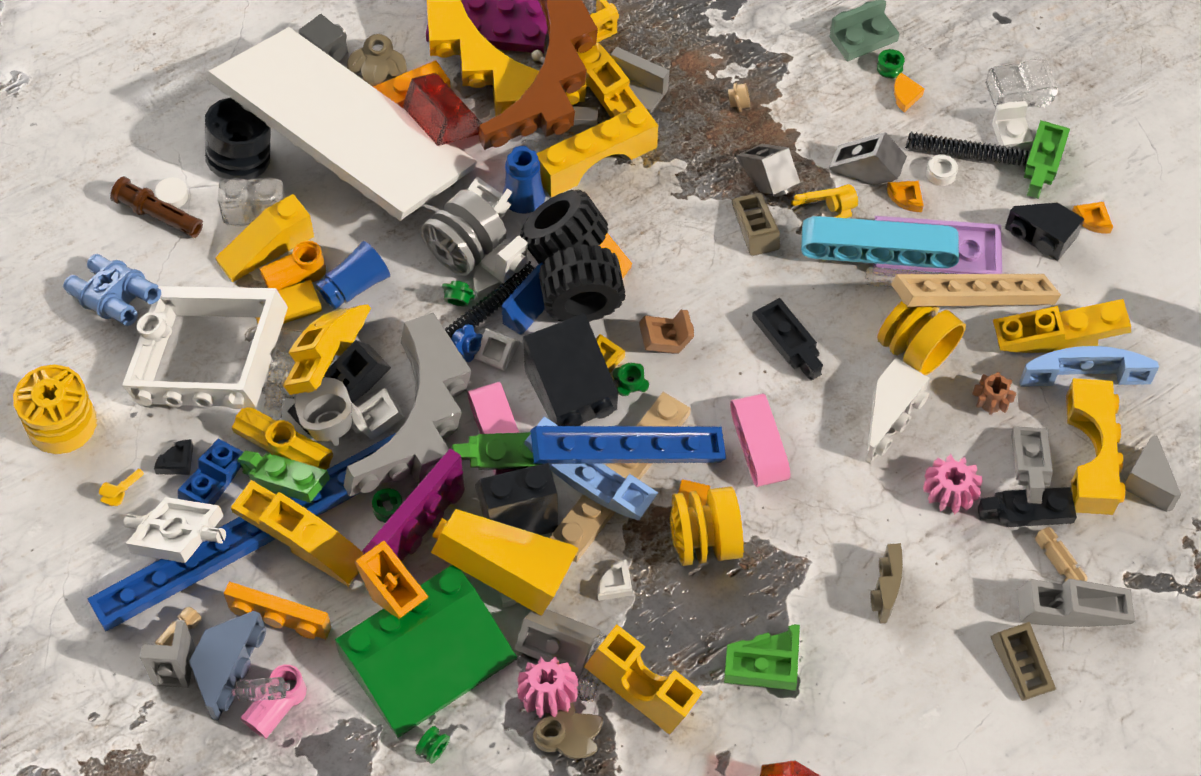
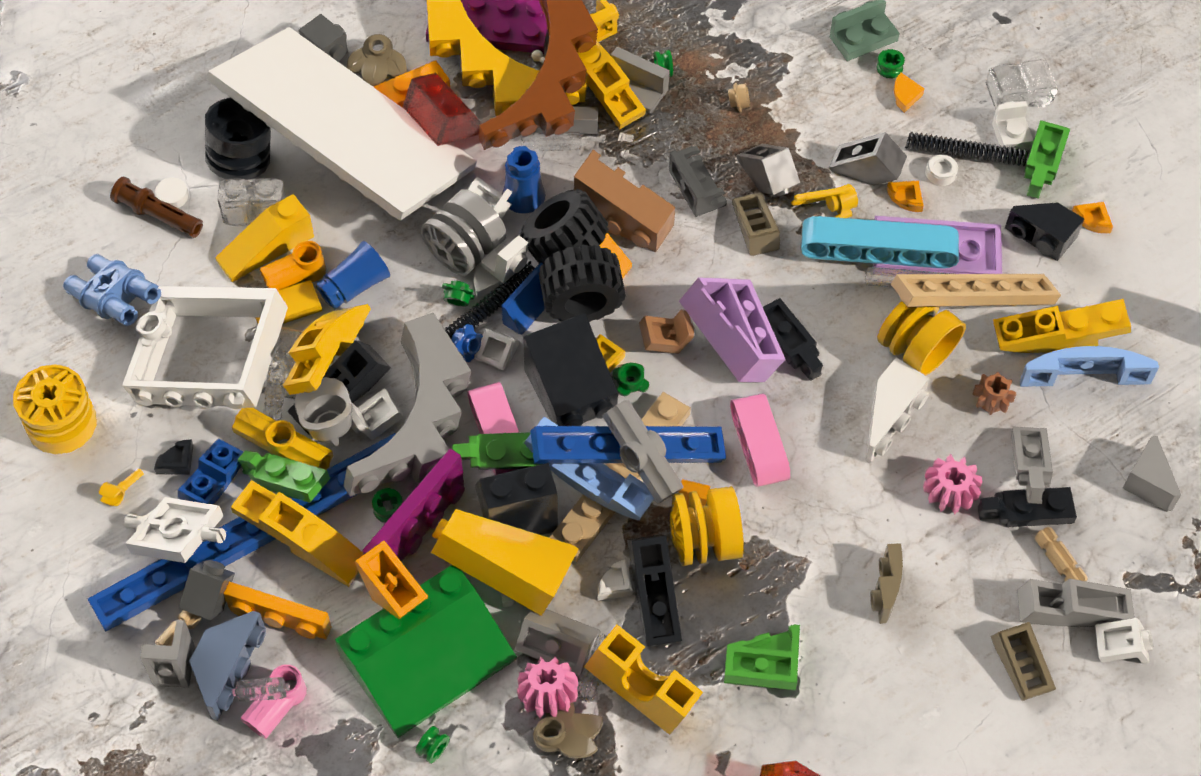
(205, 589): none -> dark grey brick
(567, 161): yellow arch -> none
(628, 210): none -> medium nougat wedge
(642, 451): none -> light grey piece
(655, 589): none -> black slope
(664, 60): none -> green bush
(695, 181): none -> dark grey hinge
(735, 326): none -> lavender wedge
(1092, 410): yellow arch -> none
(1123, 640): none -> white bracket

